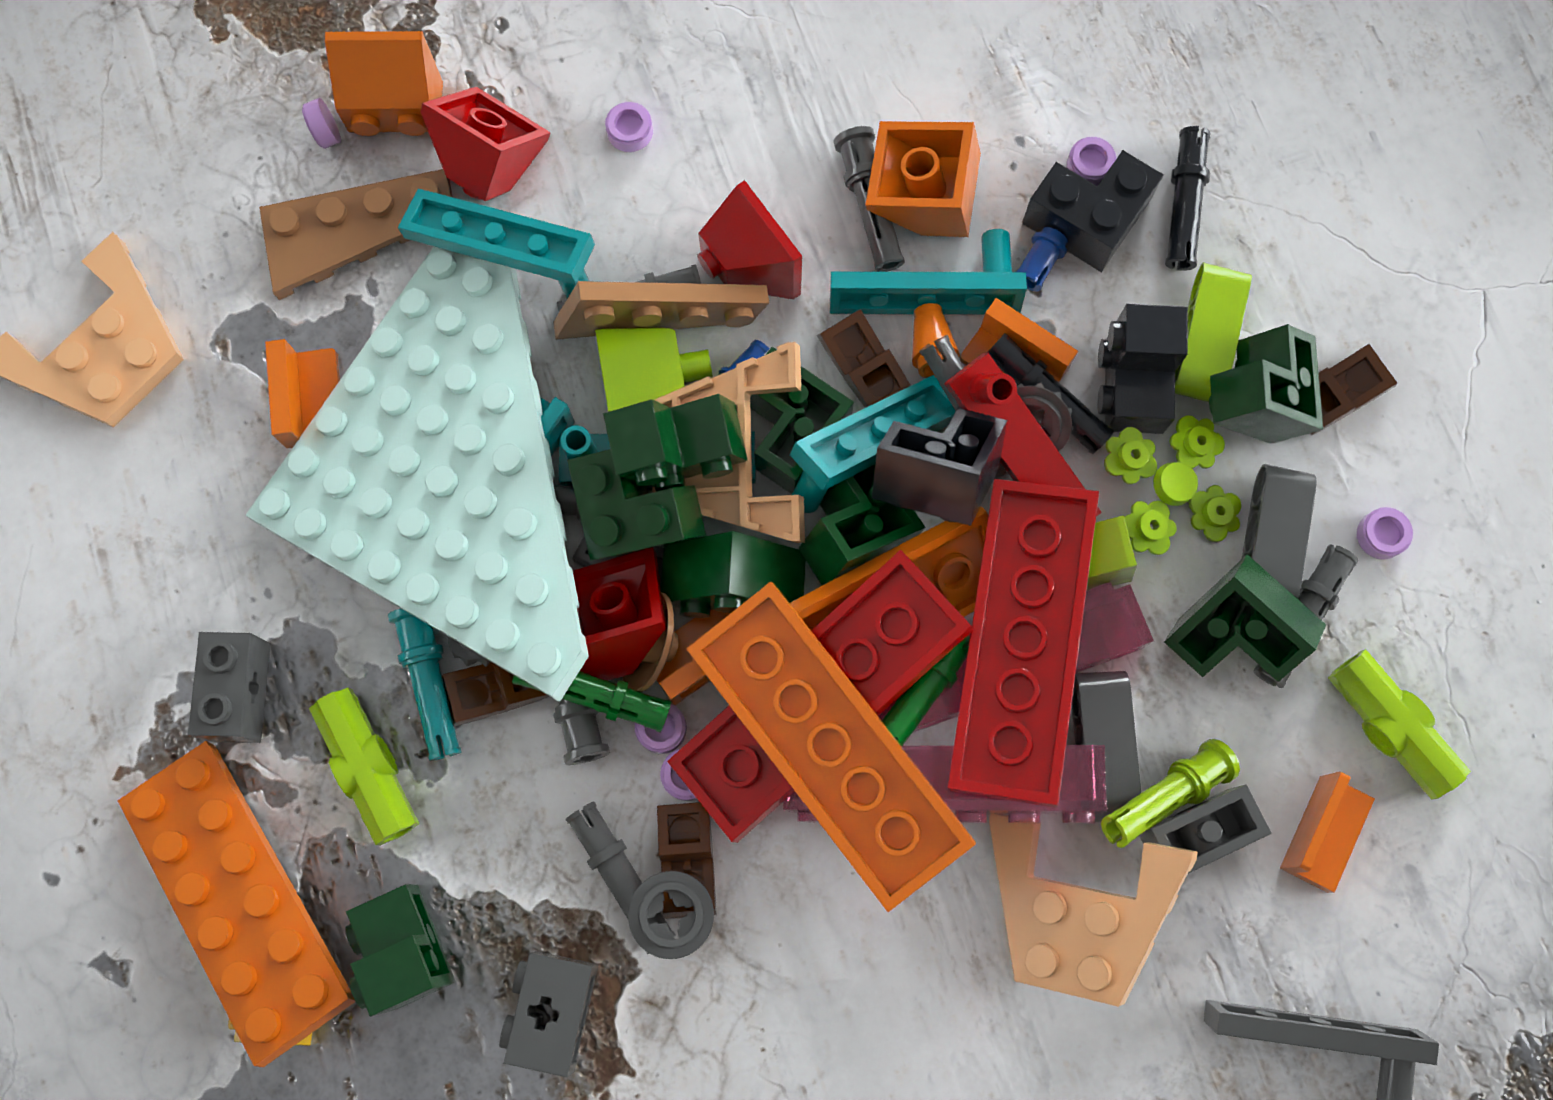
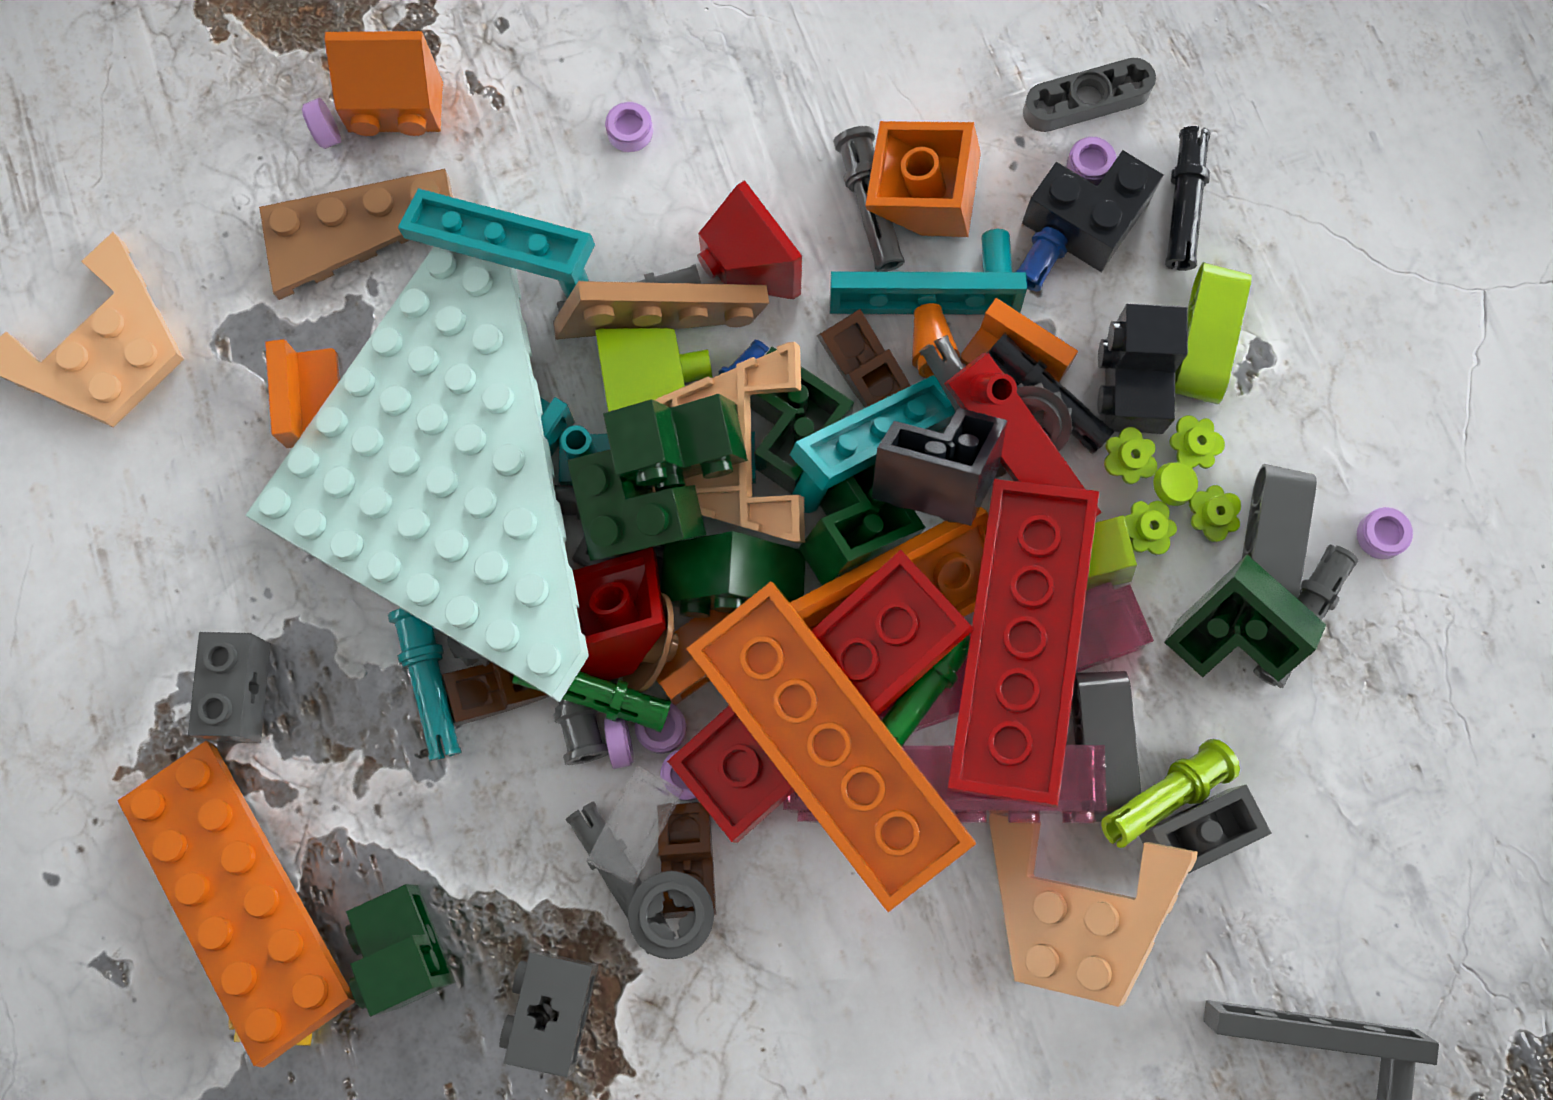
(363, 766): lime piece -> none
(482, 141): red slope -> none
(619, 743): none -> lavender tile
(634, 826): none -> clear tile
(1103, 79): none -> dark grey beam
(1272, 387): dark green brick -> none
(1327, 832): orange panel -> none
(1352, 384): reddish brown slope -> none
(1399, 725): lime piece -> none

